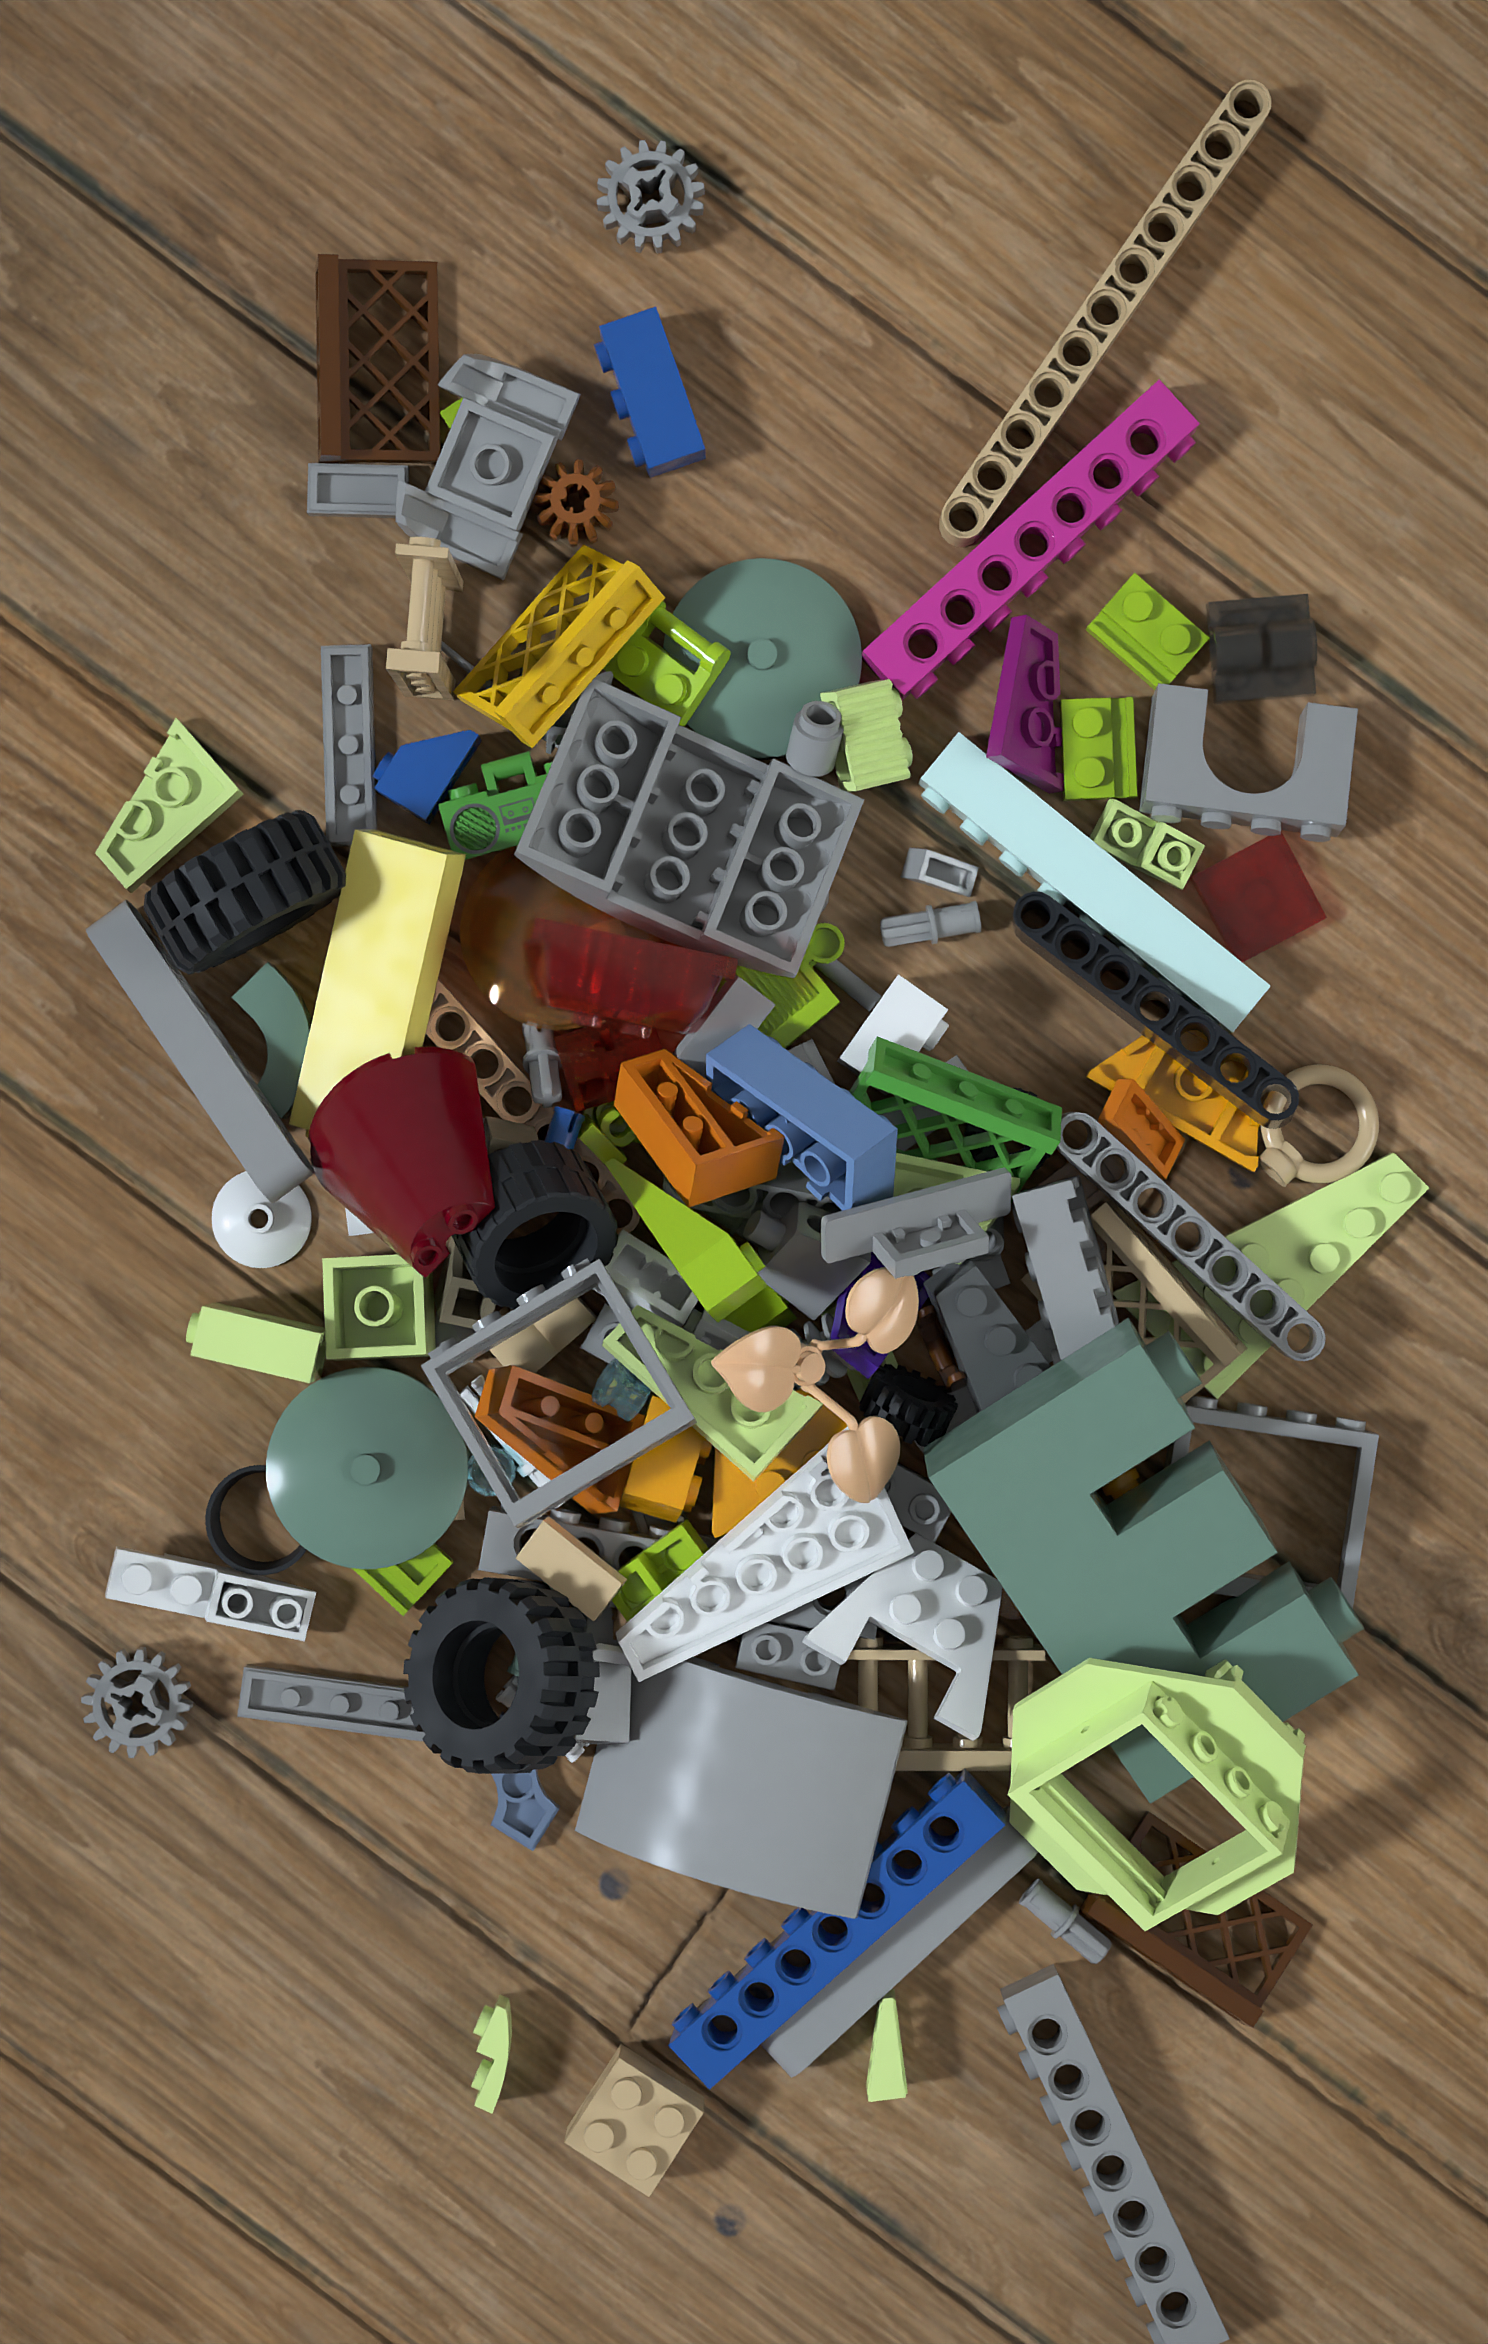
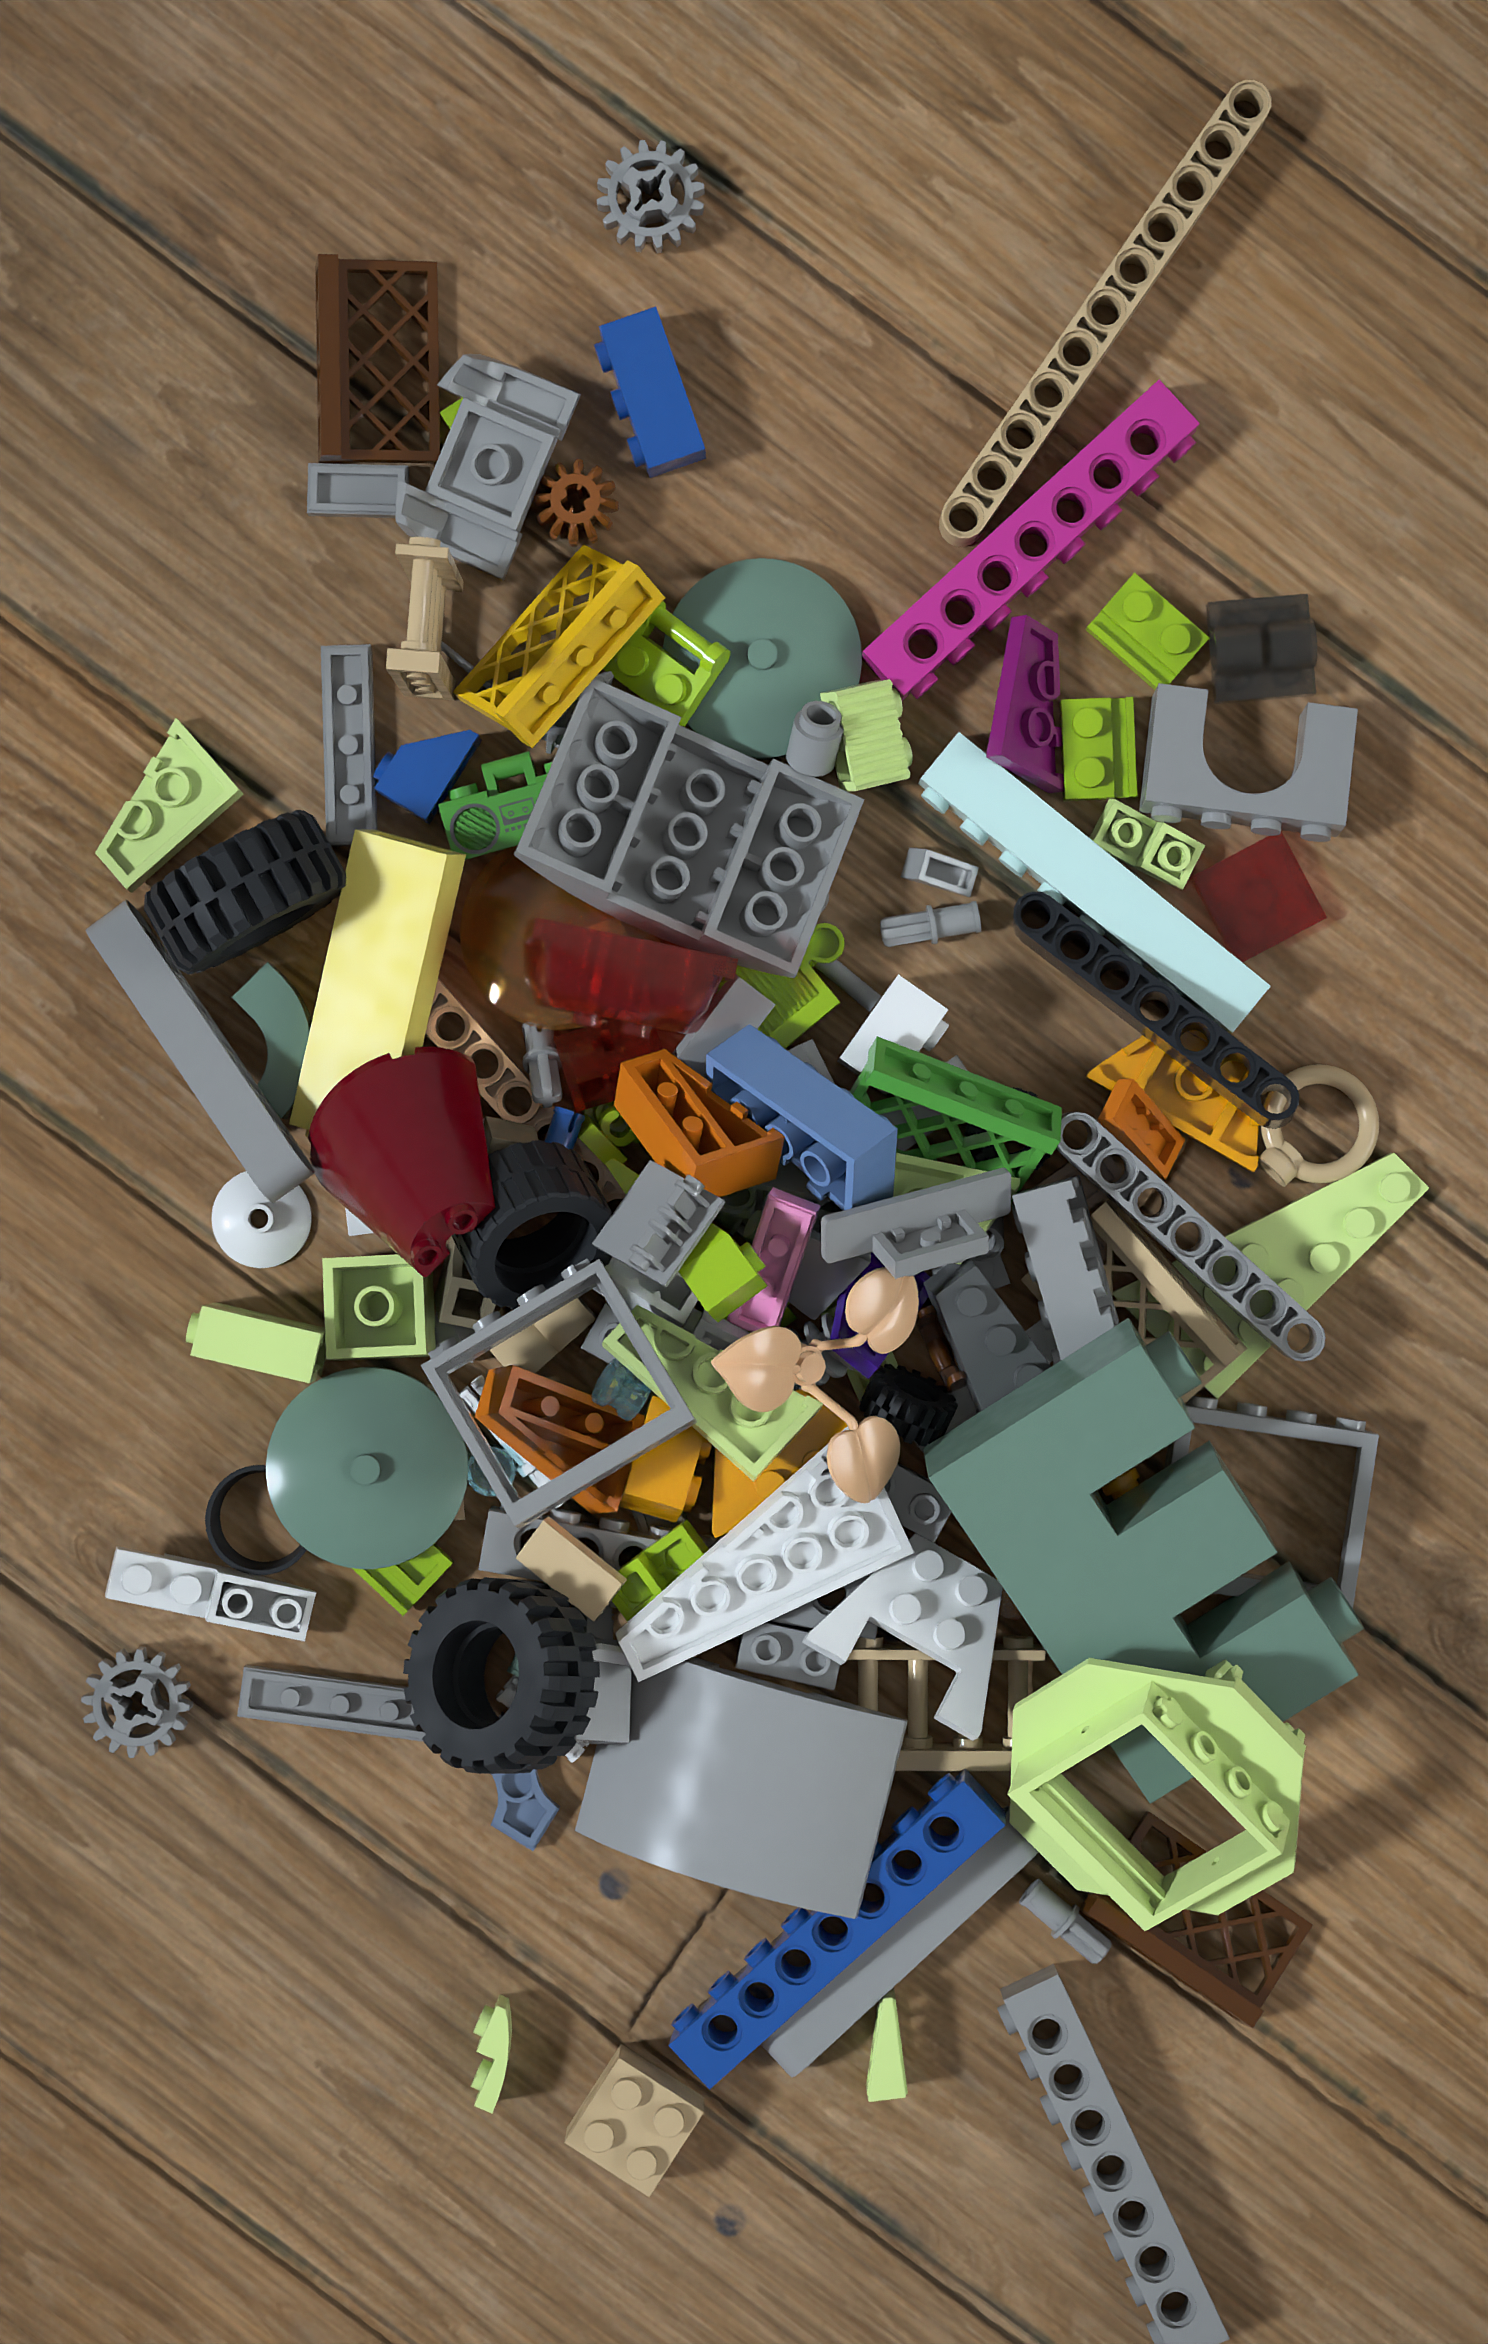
(659, 1222): none -> light grey hinge
(781, 1246): none -> bright pink tile

